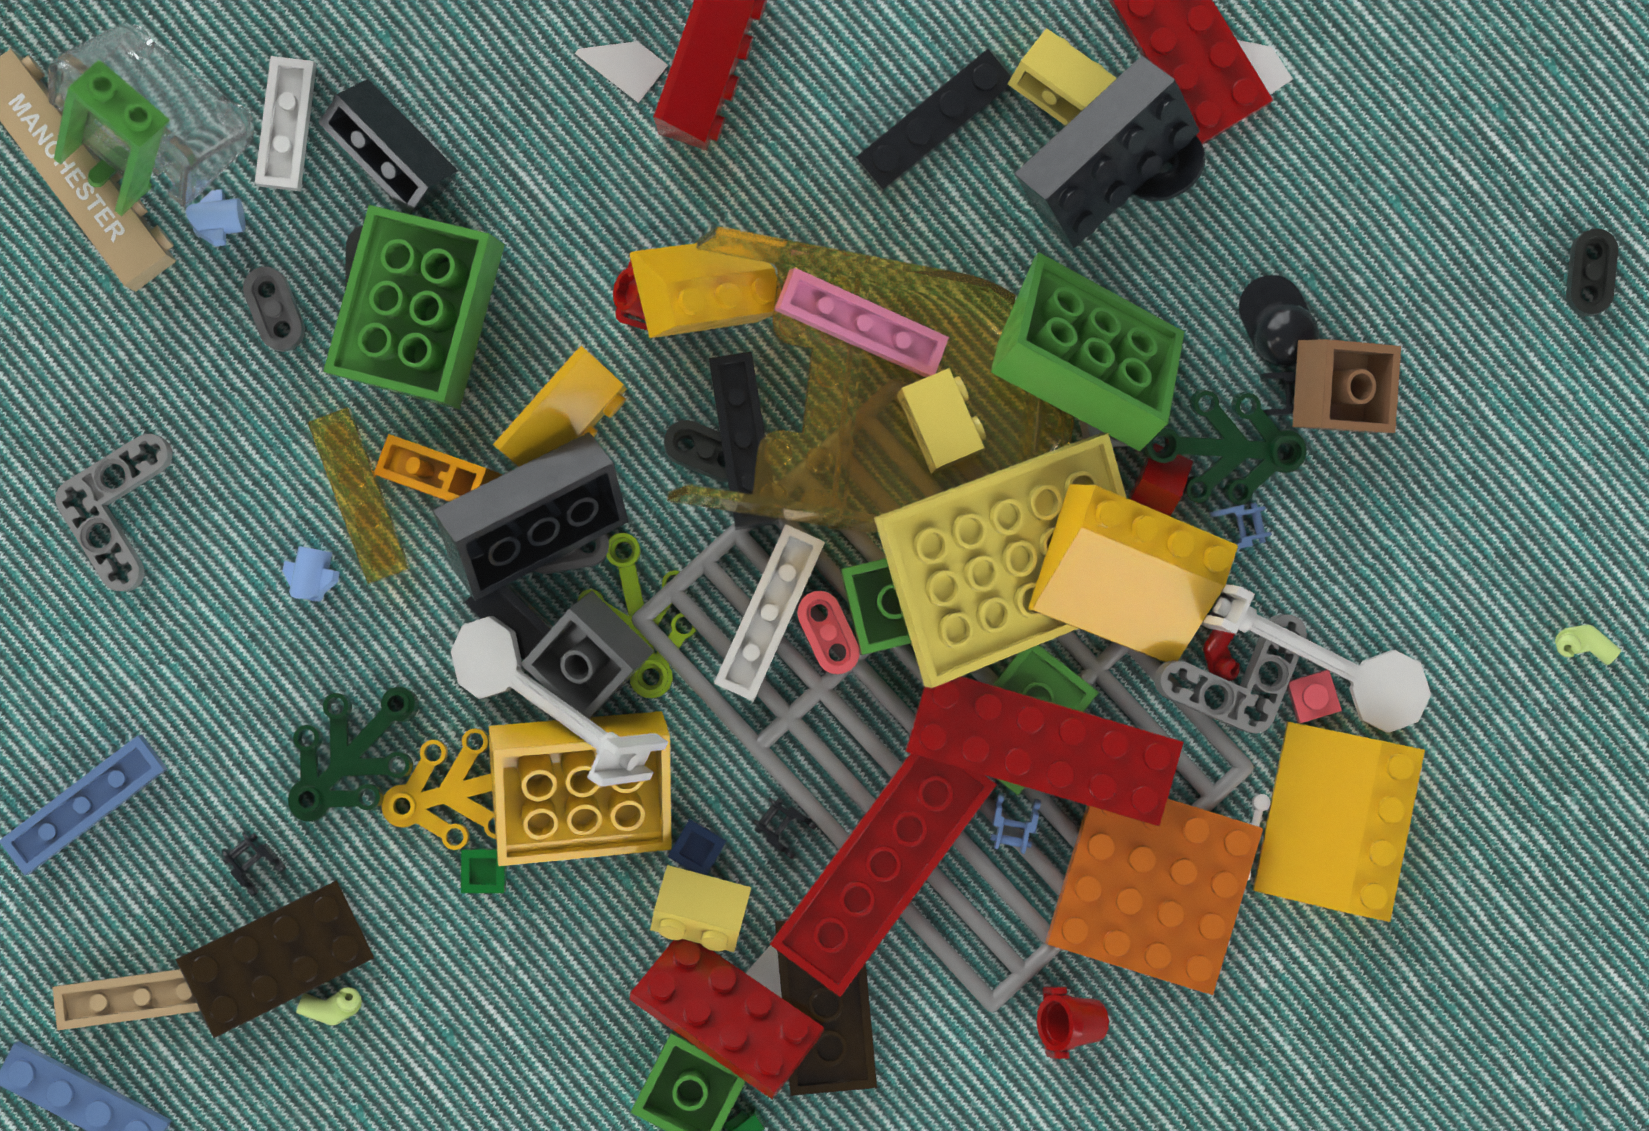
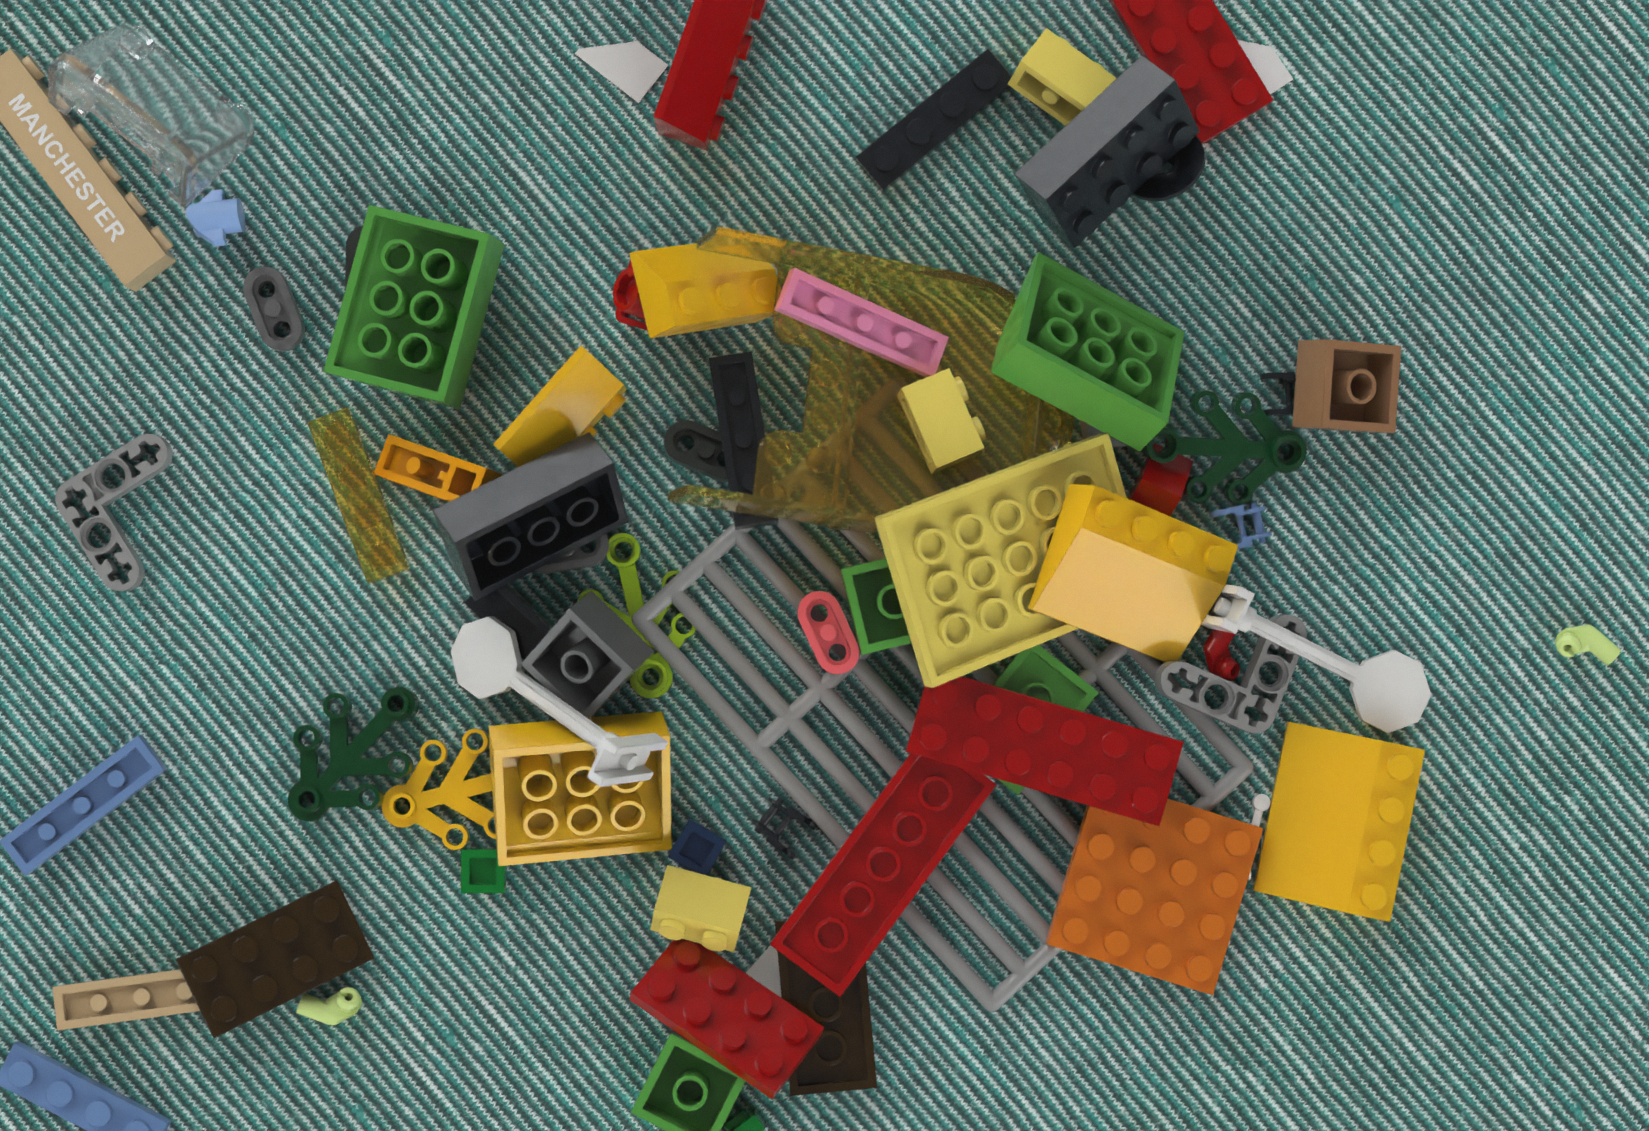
(114, 125): bright green door -> none
(240, 871): black piece -> none
(285, 123): white plate -> none
(310, 574): light blue piece -> none
(387, 146): black brick -> none
(769, 612): white plate -> none
(1028, 826): medium blue piece -> none
(1069, 1021): red piece -> none
(1276, 319): black cap -> none
(1313, 696): coral plate -> none
(1596, 274): pearl dark grey plate -> none

